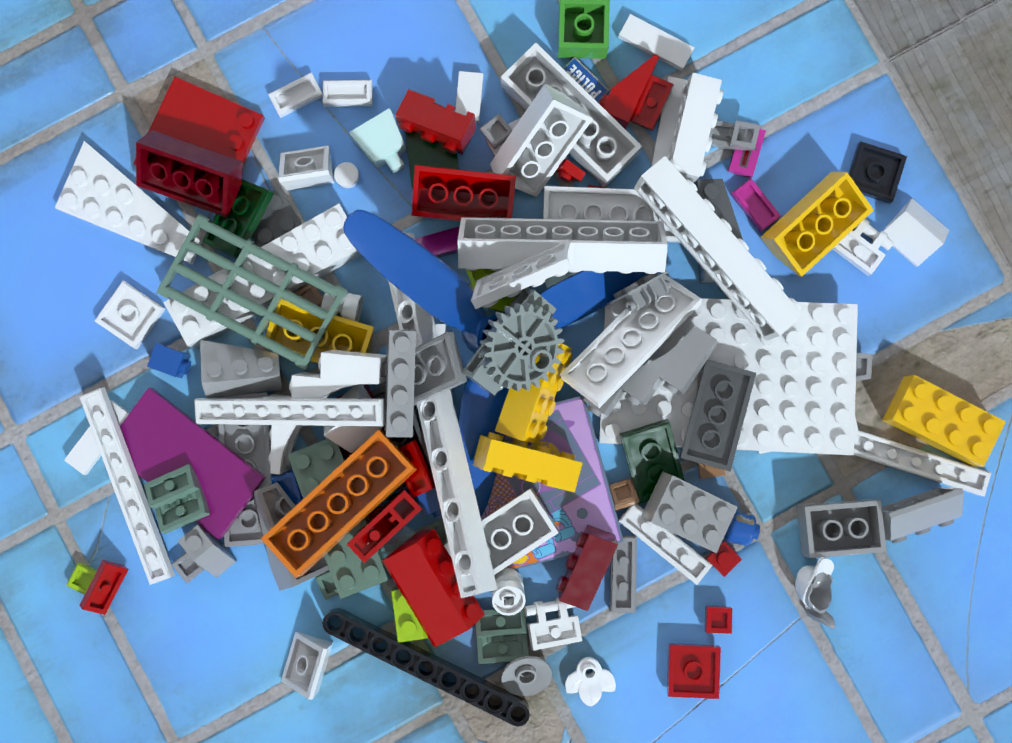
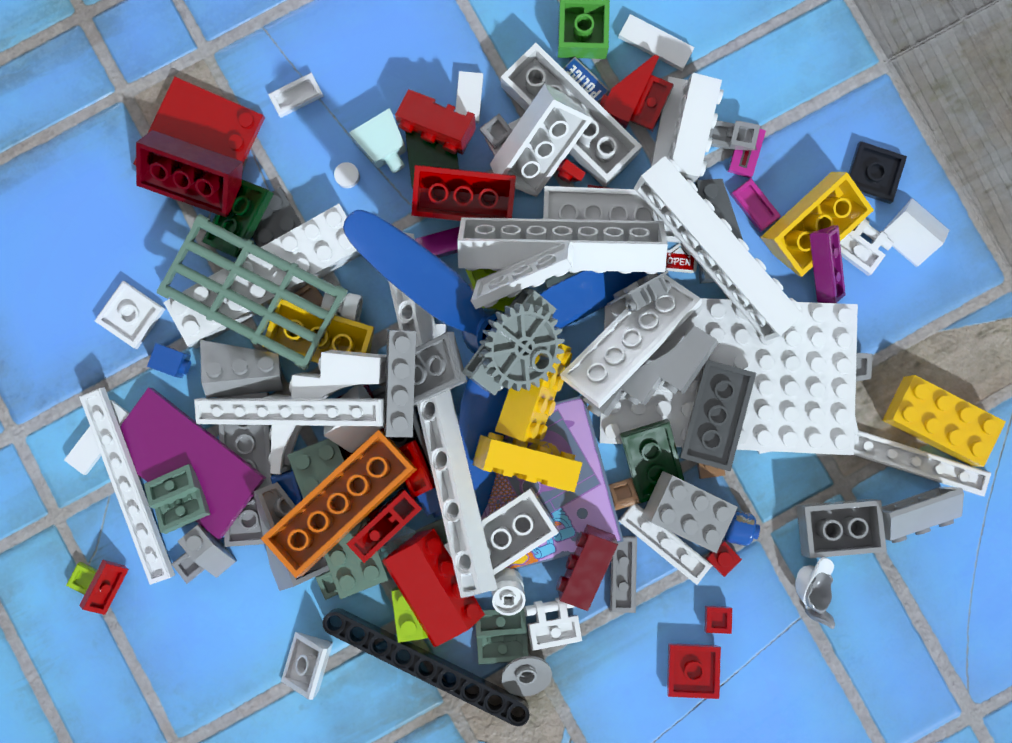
(112, 201): white wing -> none
(306, 168): white slope -> none
(348, 93): white tile -> none
(590, 684): white plate -> none
(680, 260): none -> sticker
(827, 264): none -> magenta slope

